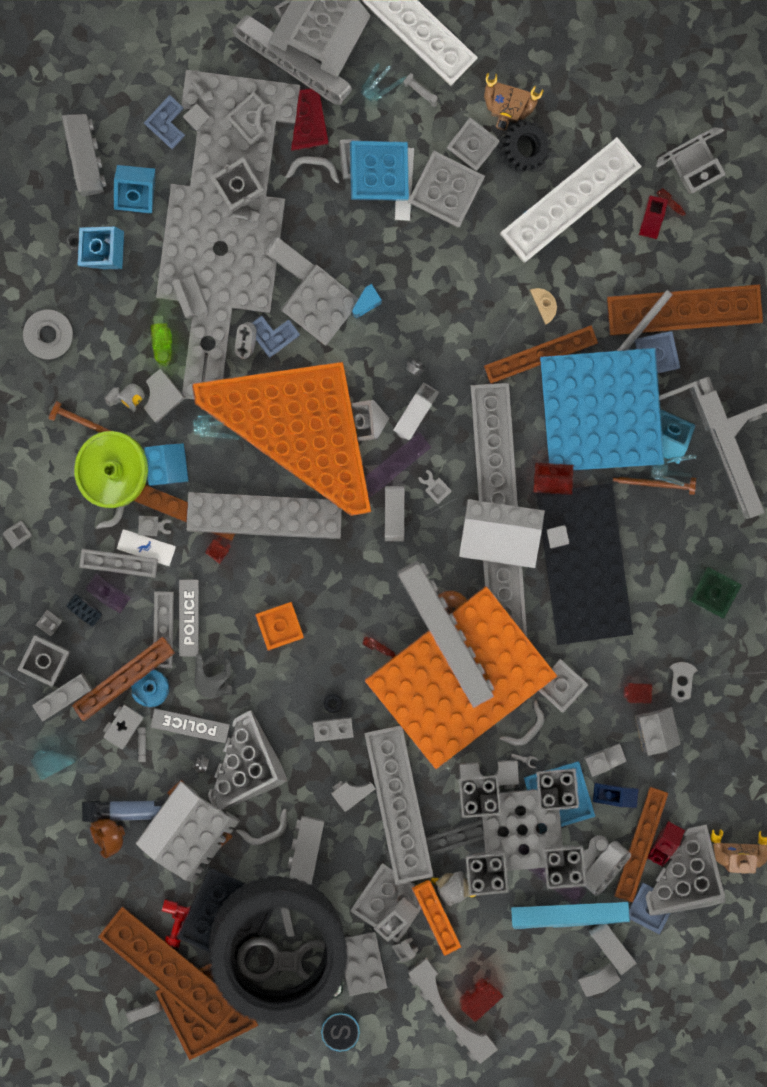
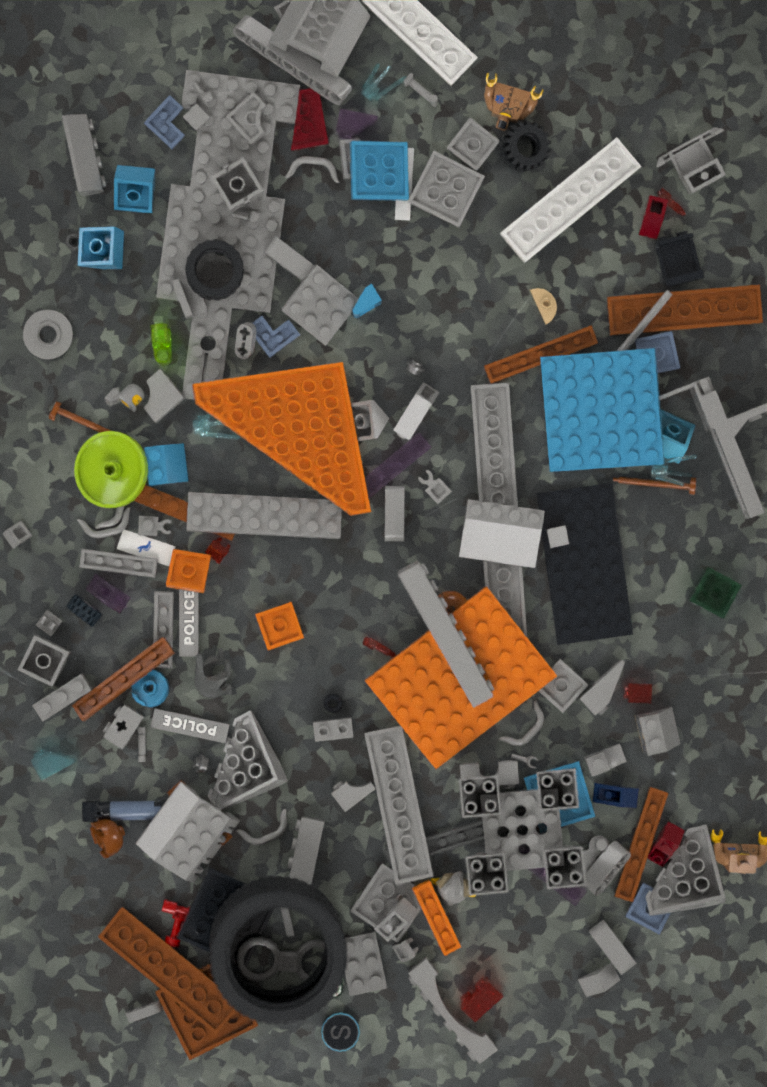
(107, 532): none -> light grey animal
(188, 571): none -> orange plate
(231, 253): none -> black tyre
(353, 123): none -> clear purple slope
(553, 478): clear red brick -> none
(569, 915): medium azure slope -> none
(600, 693): none -> light grey slope
(678, 259): none -> black panel
(686, 670): light grey piece -> none

